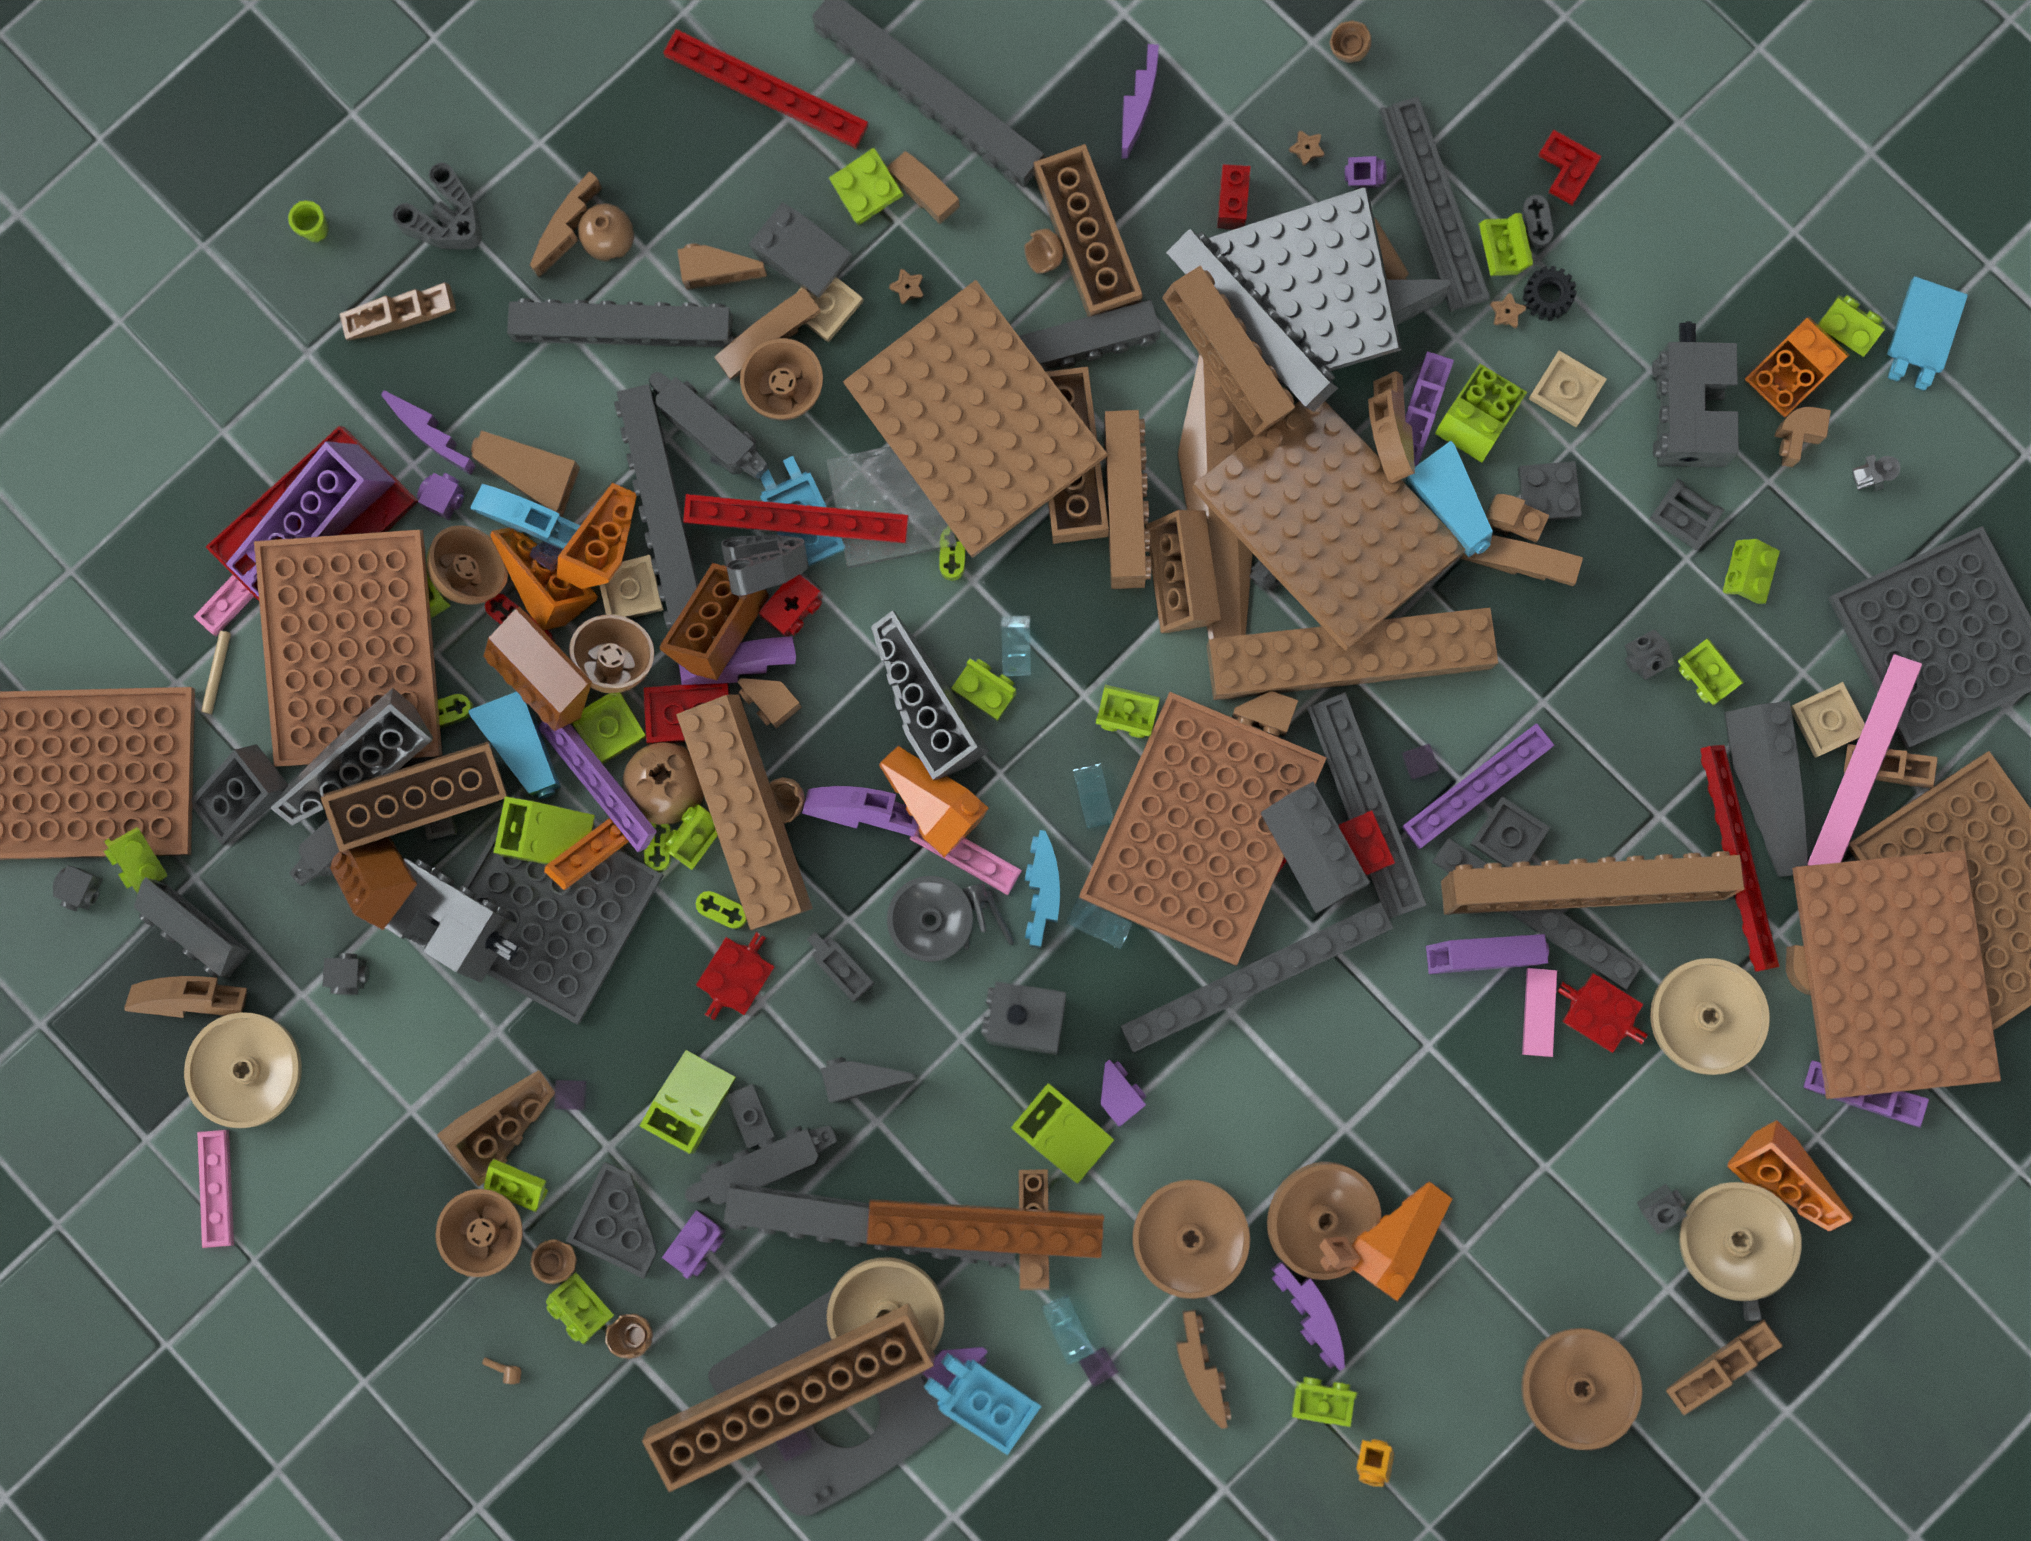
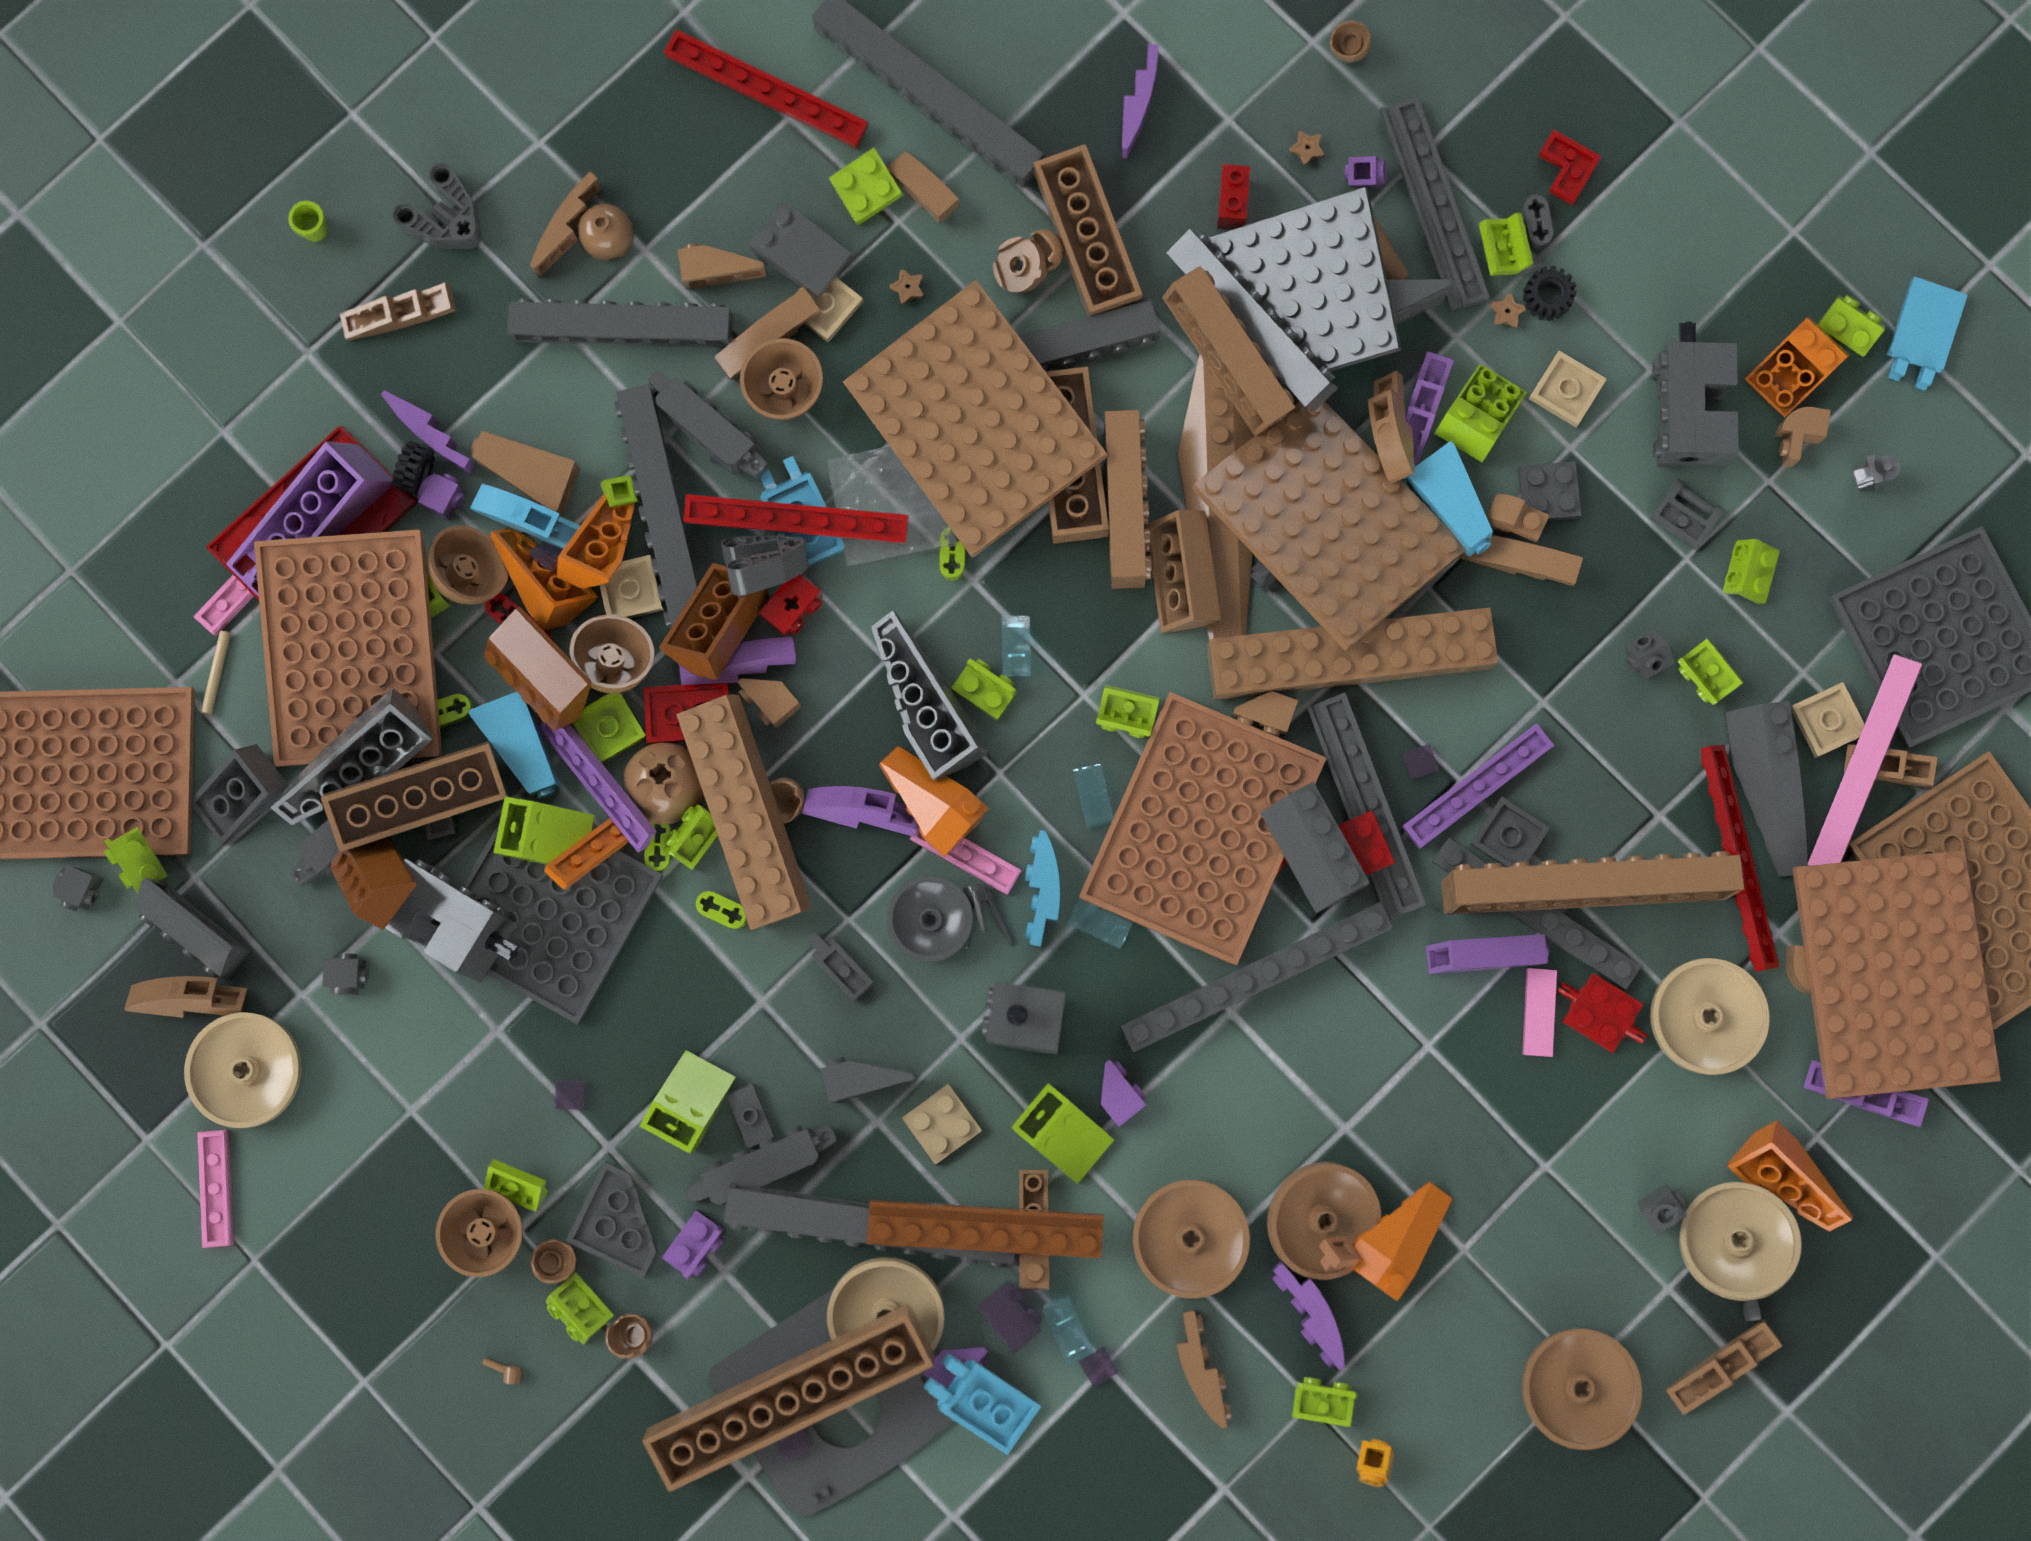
(413, 467): none -> black tyre
(495, 1126): medium nougat wedge -> none
(619, 491): none -> lime slope
(735, 976): red plate -> none
(942, 1124): none -> tan plate
(1010, 1316): none -> clear purple brick
(1033, 265): none -> medium nougat plate

